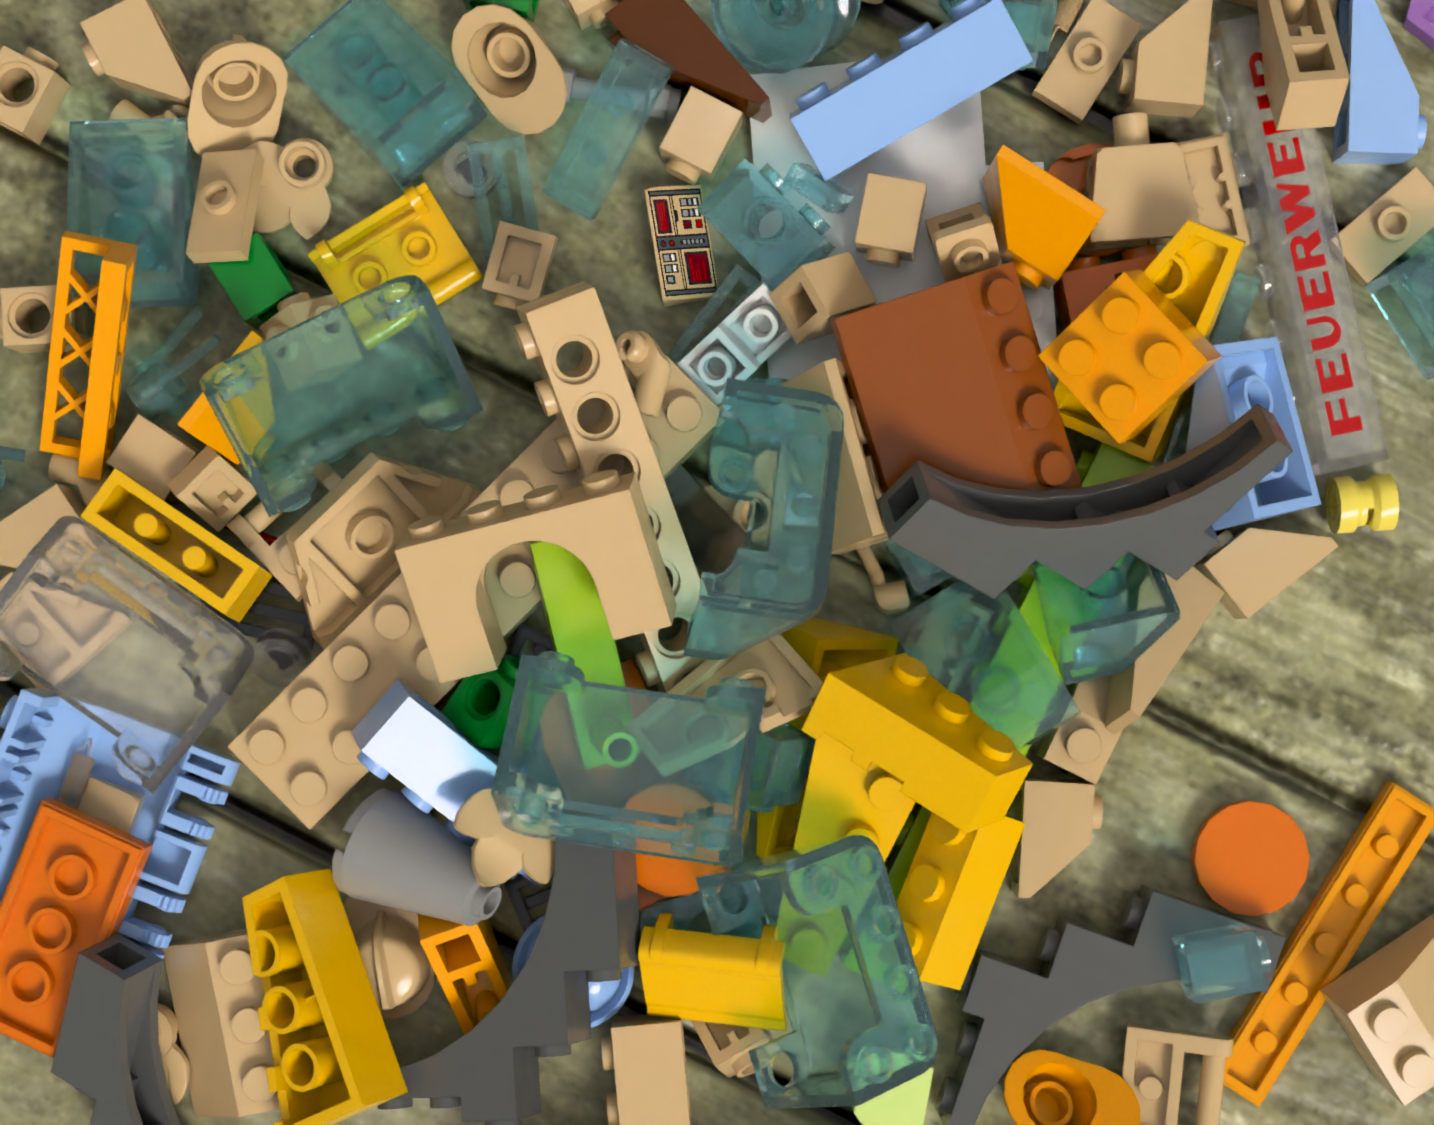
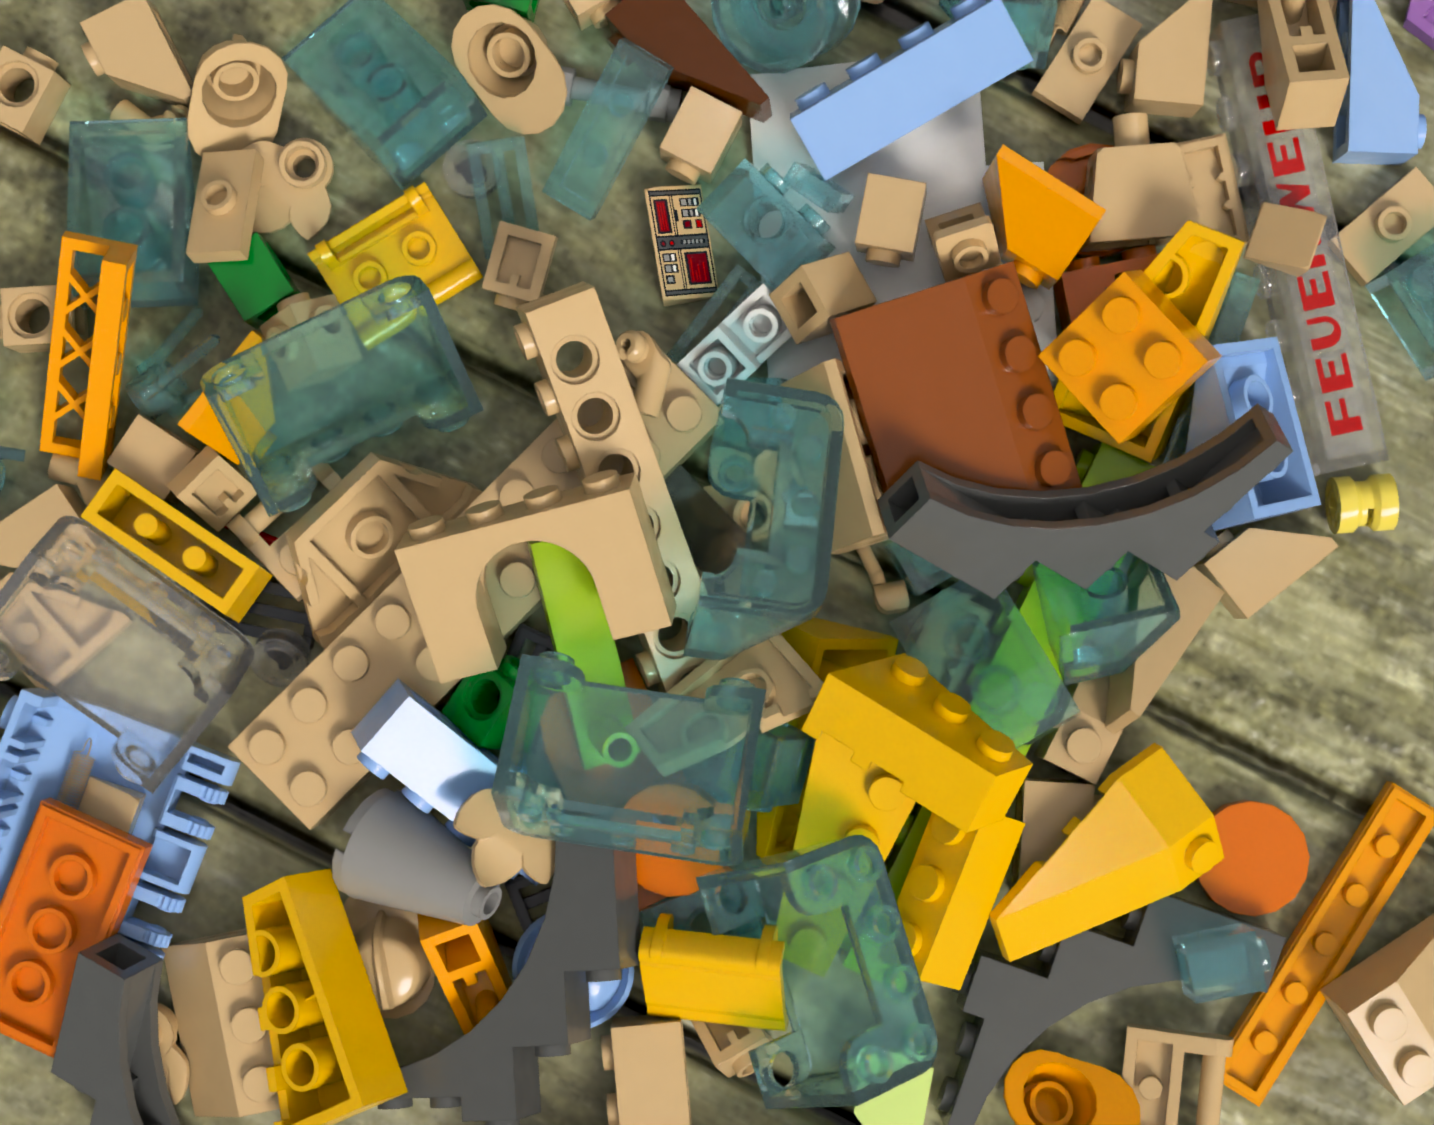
(1130, 850): none -> yellow wedge
(1285, 238): none -> tan slope

